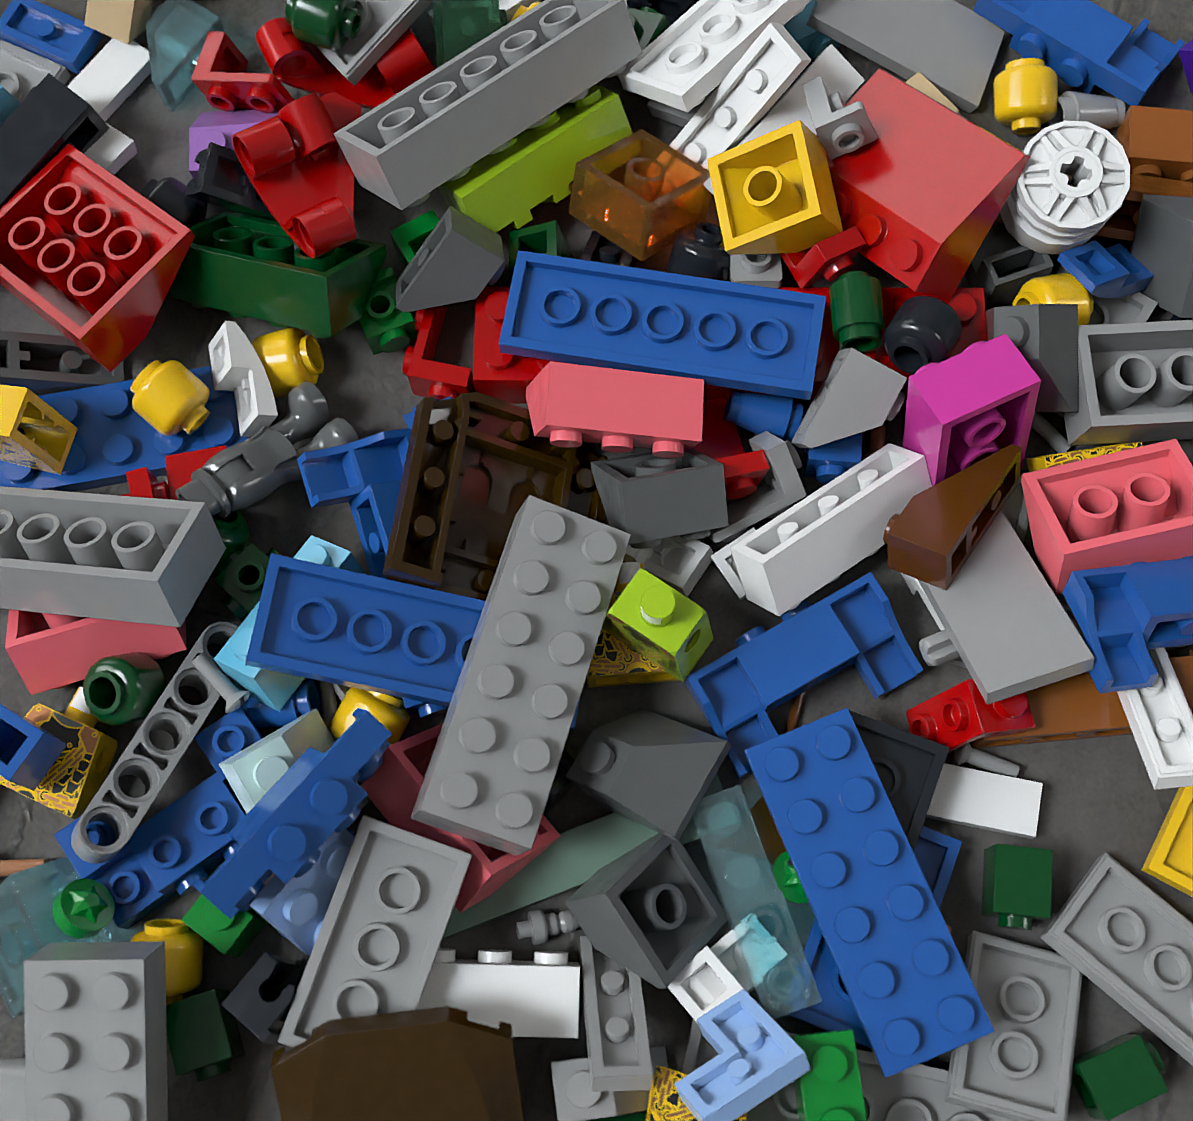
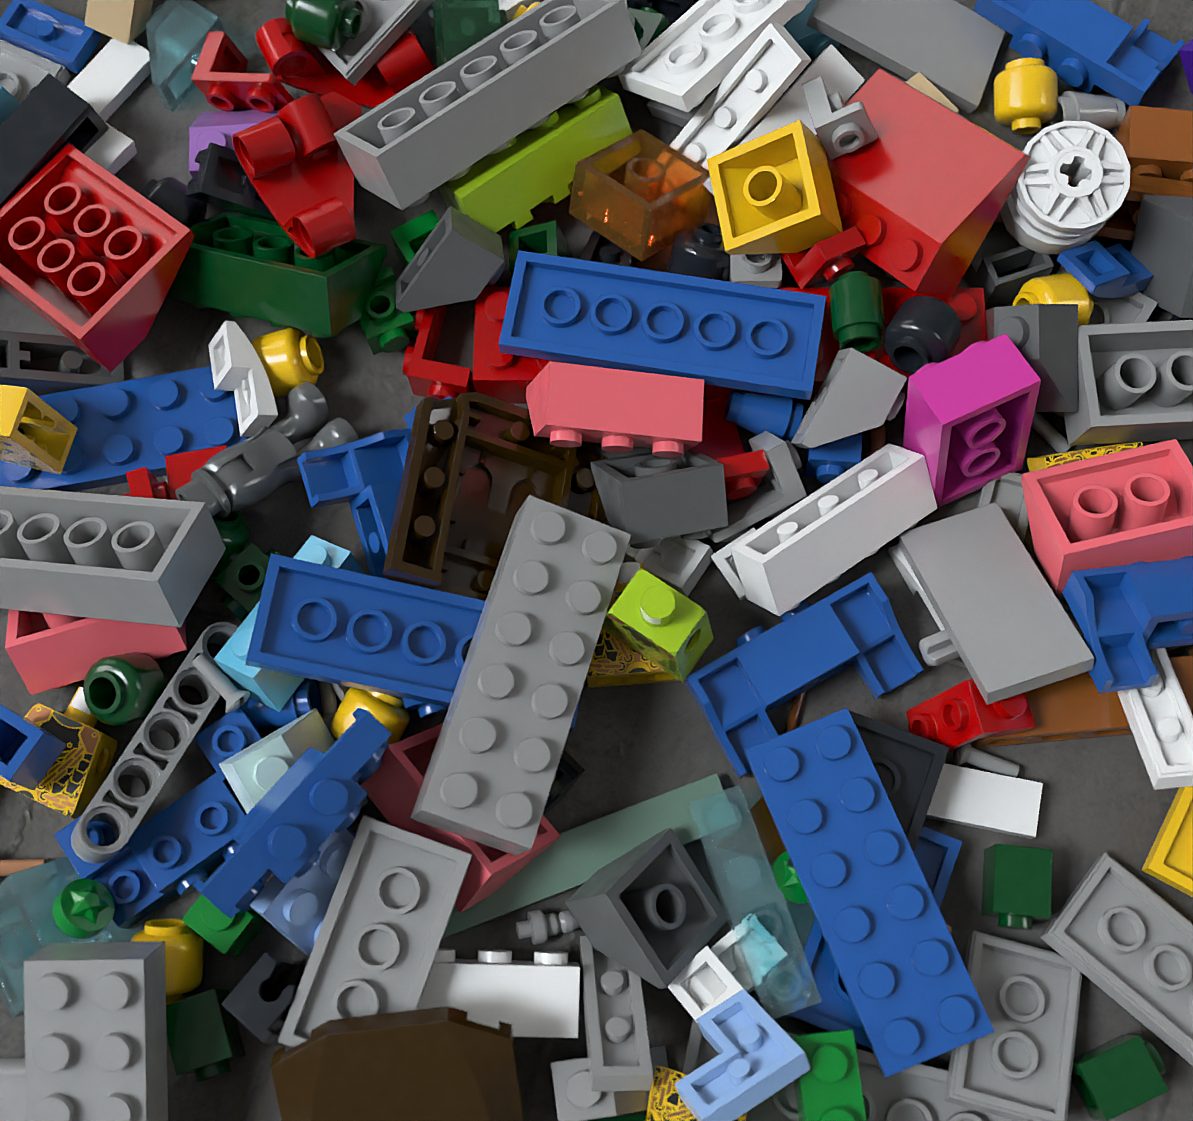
(170, 397): yellow head -> none
(649, 769): dark grey slope -> none
(950, 519): reddish brown slope -> none

